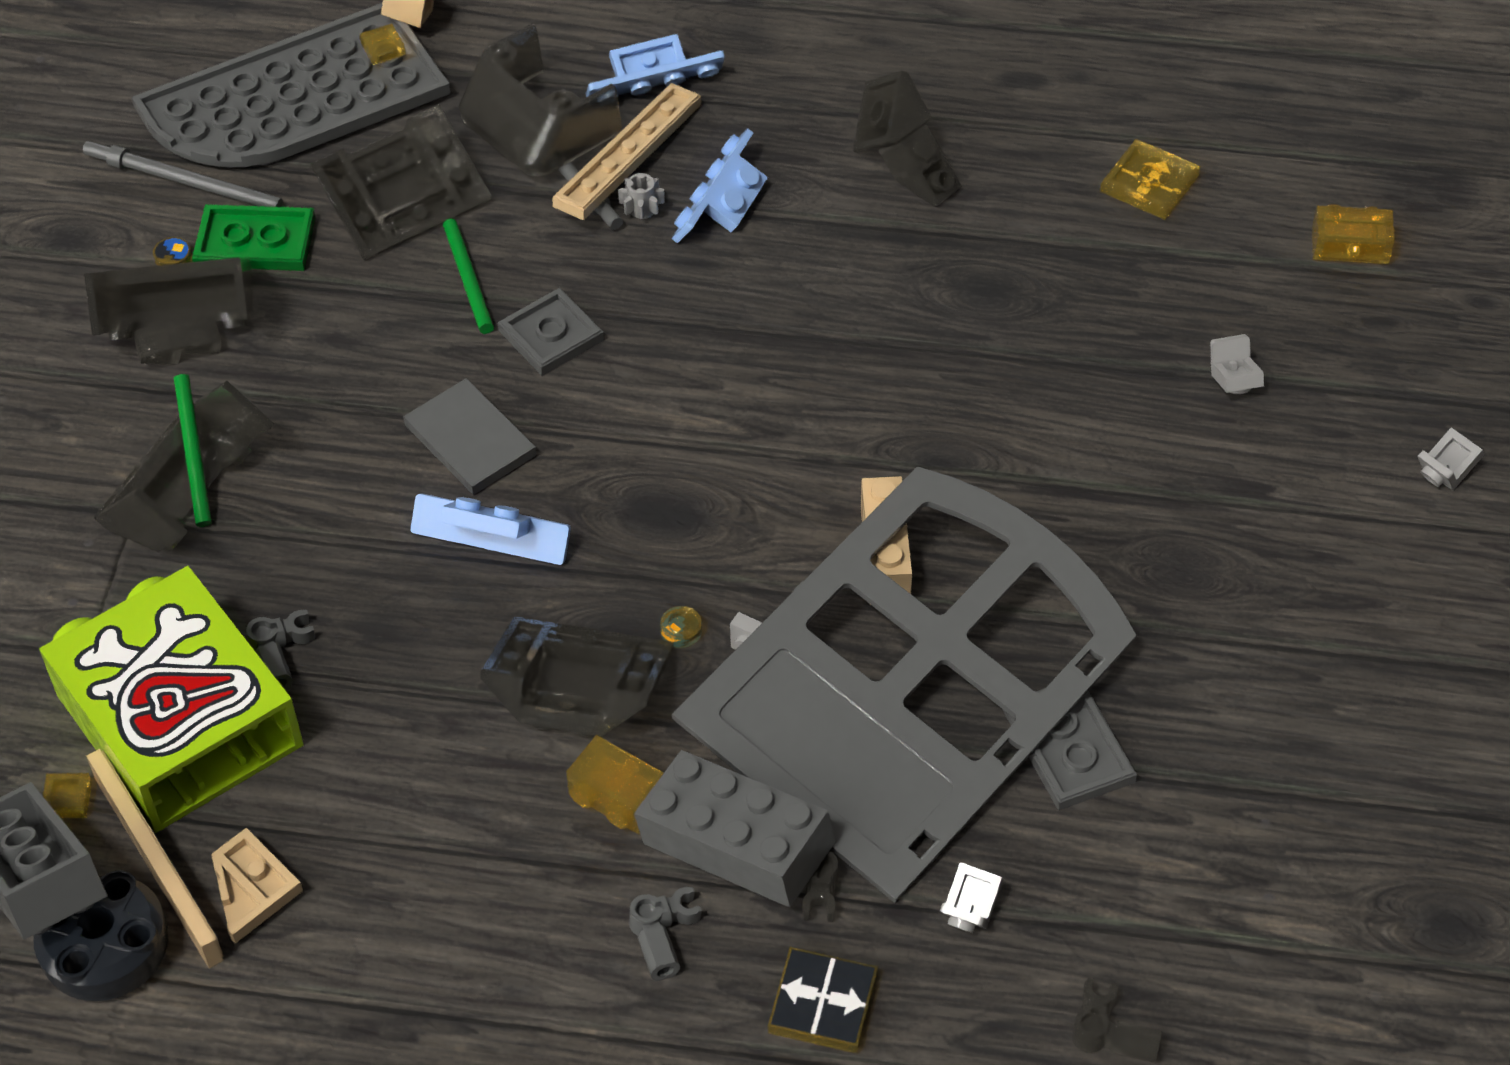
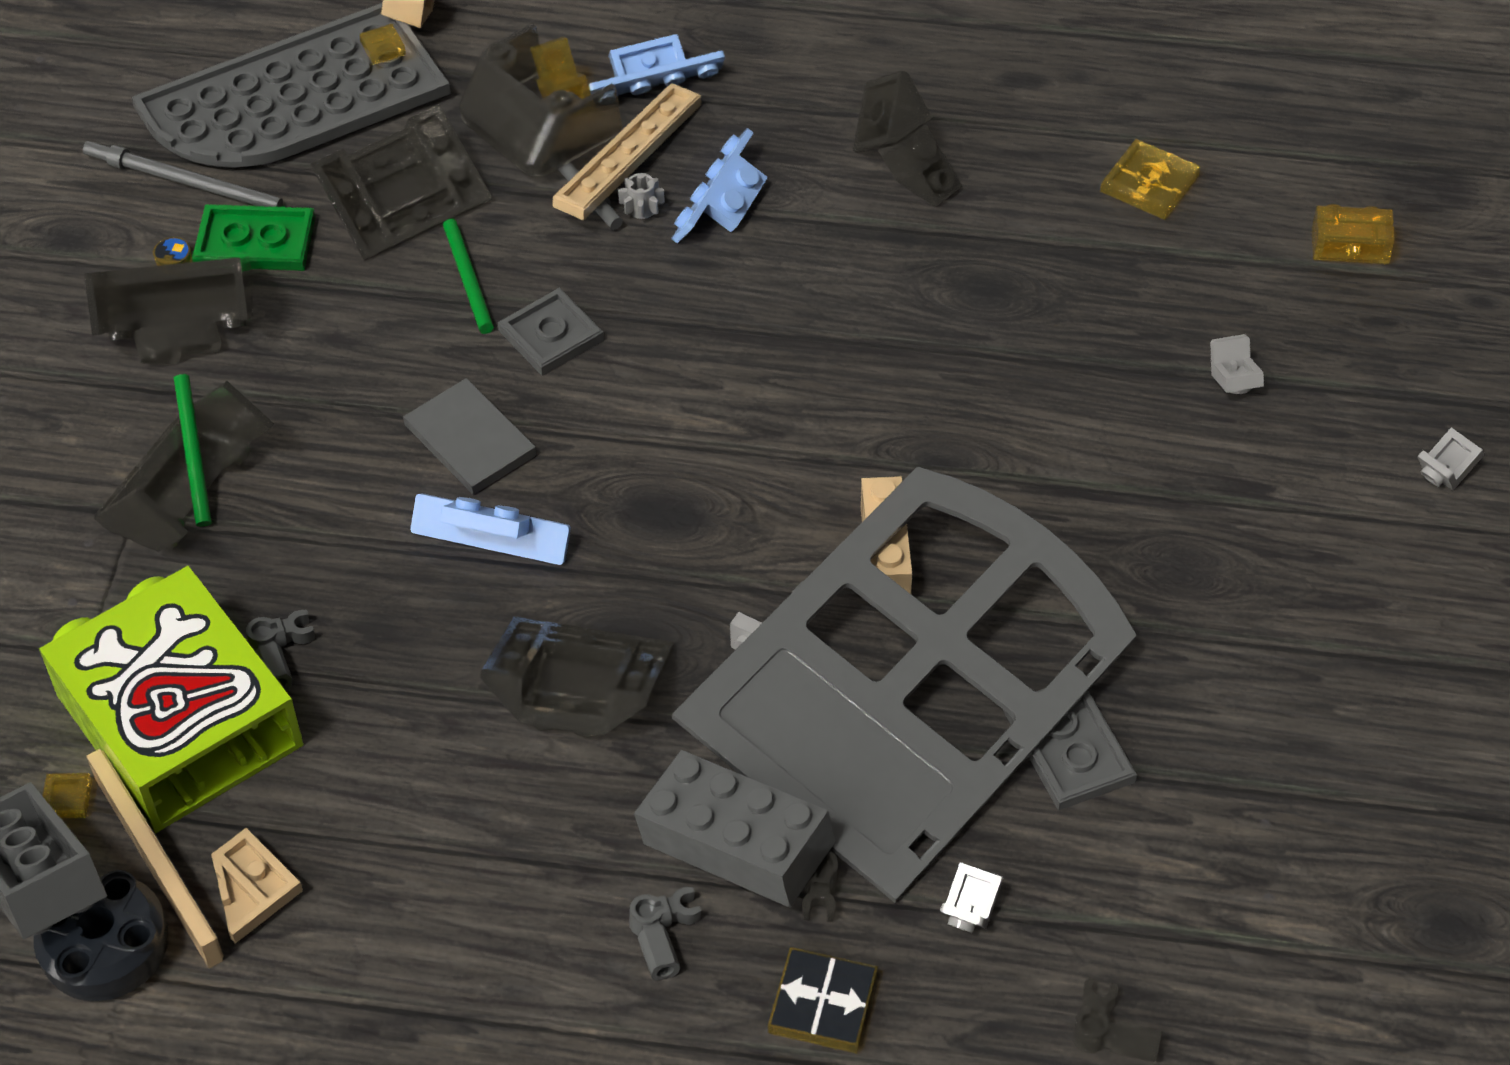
(557, 69): none -> clear yellow brick
(611, 782): clear yellow brick -> none
(681, 626): clear yellow tile -> none

